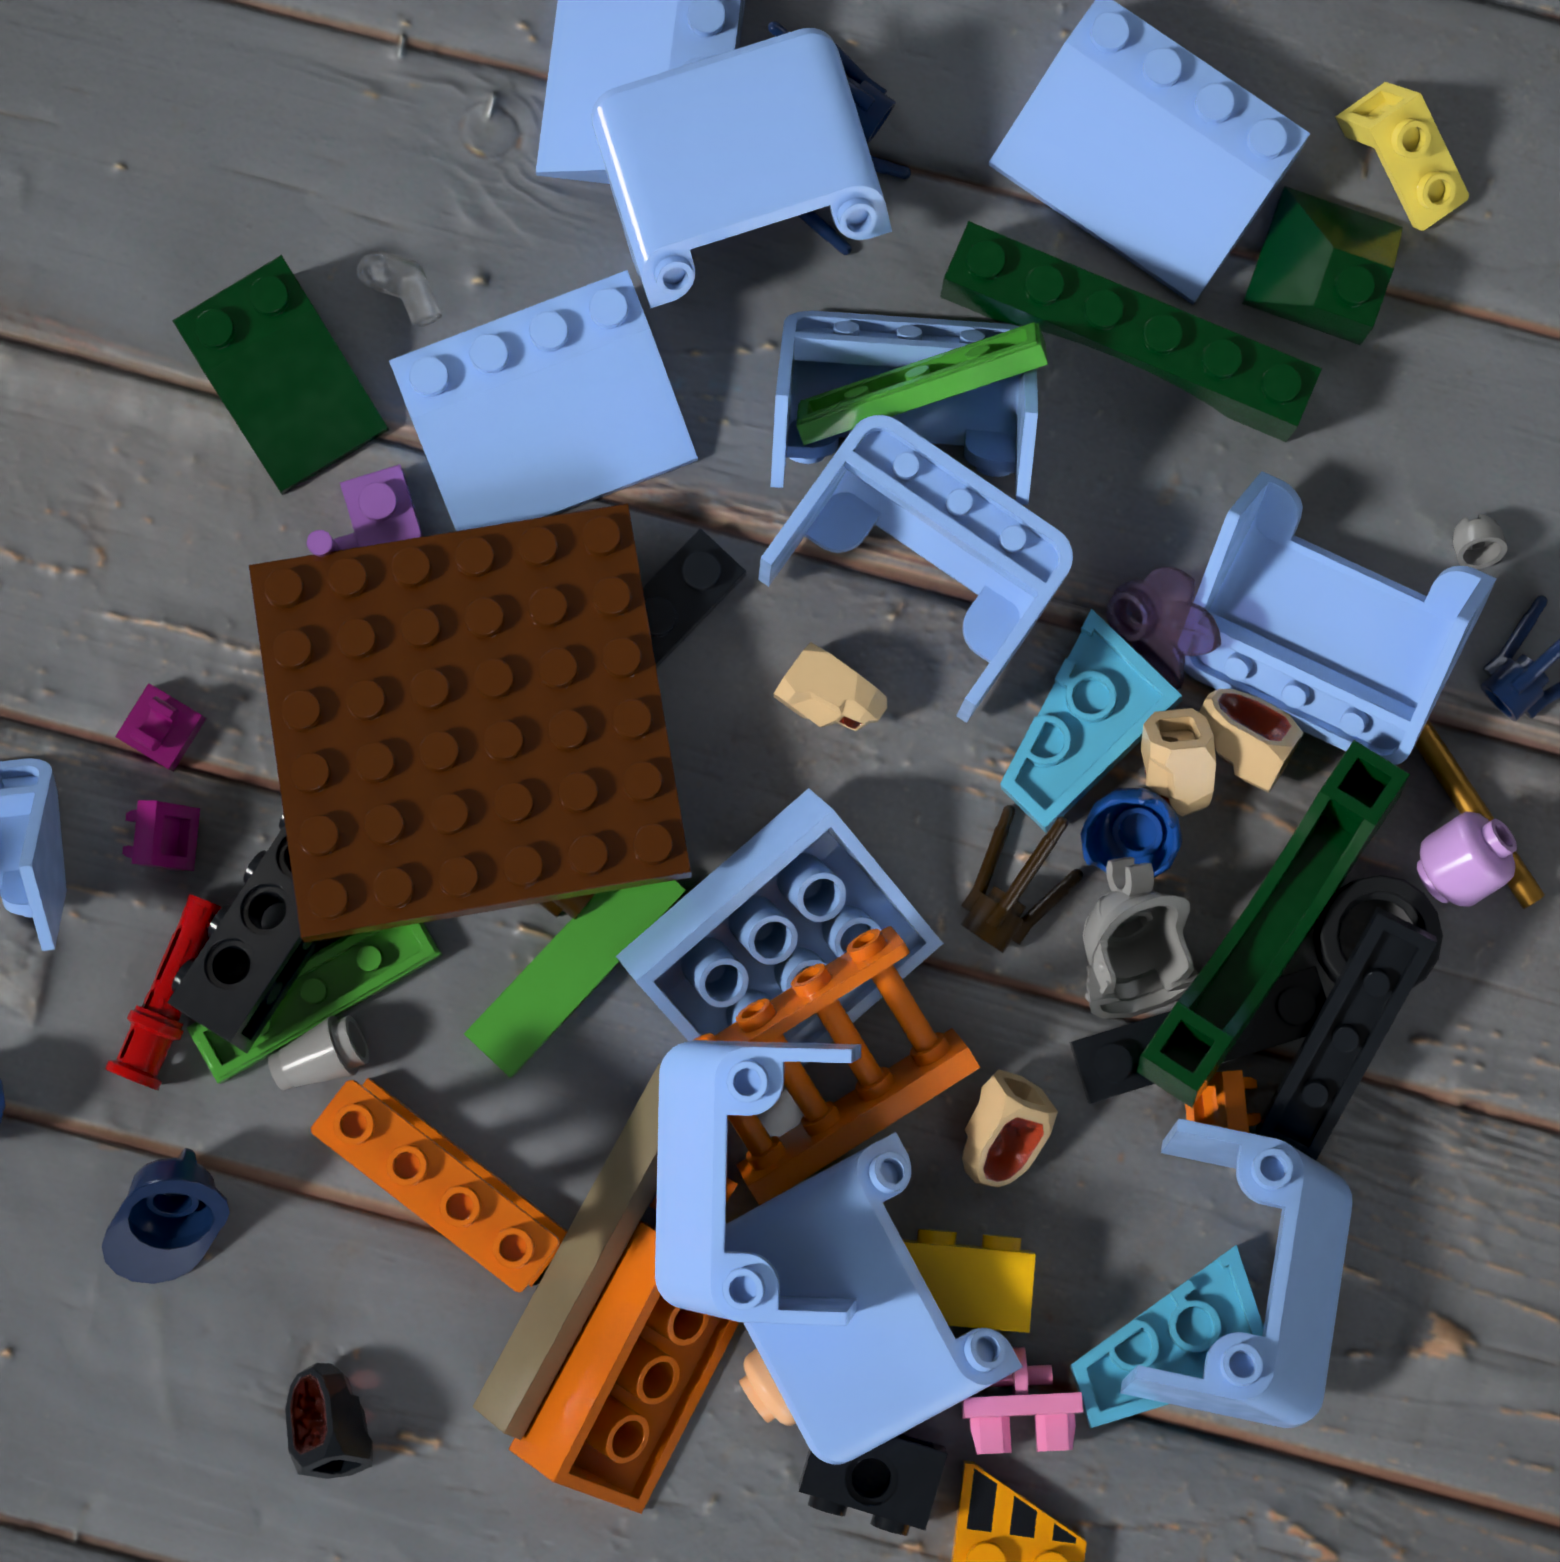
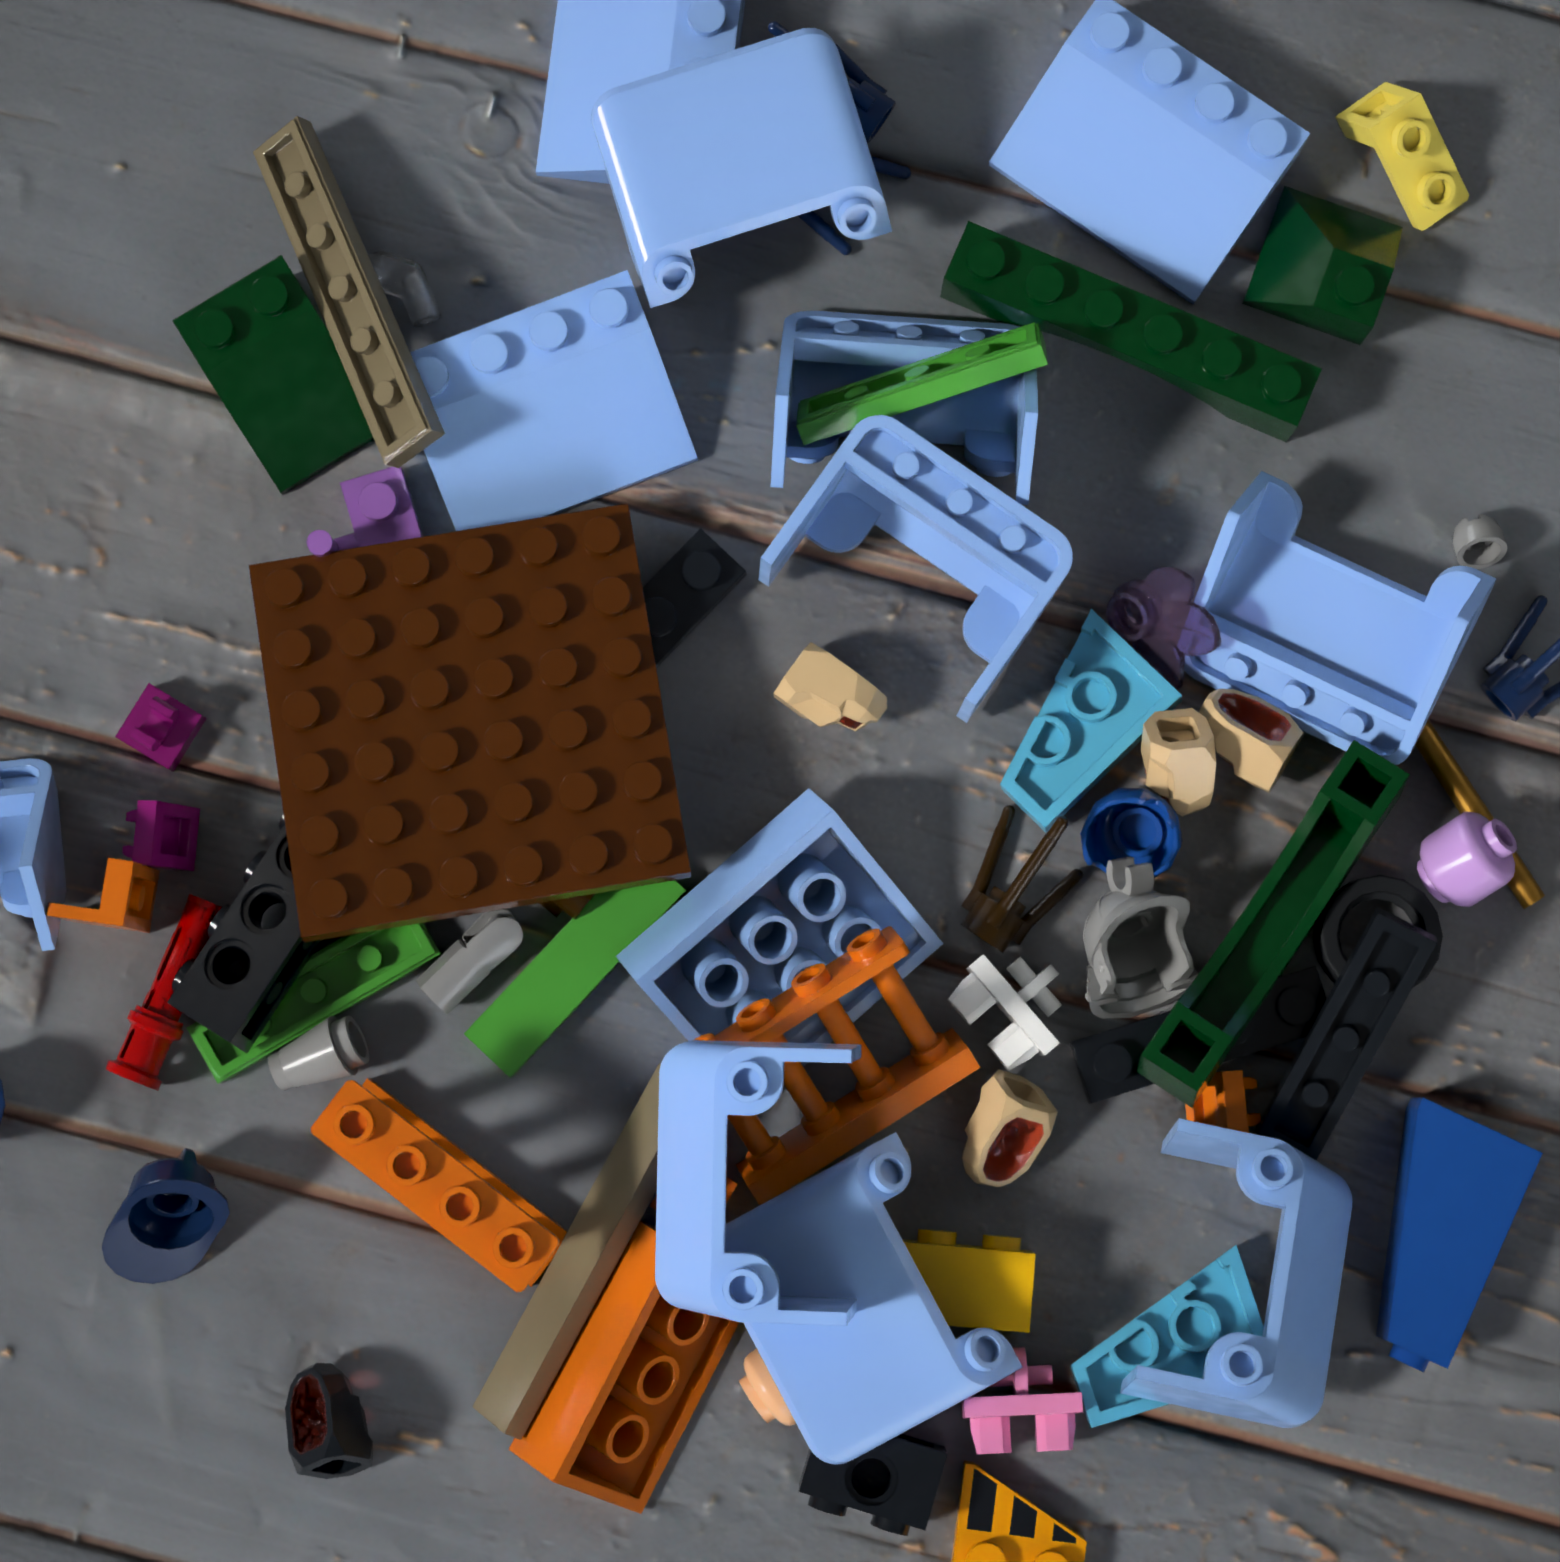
(125, 899): none -> orange panel
(348, 293): none -> dark tan tile
(471, 958): none -> light grey bar
(1026, 1032): none -> white hips
(1446, 1228): none -> blue slope

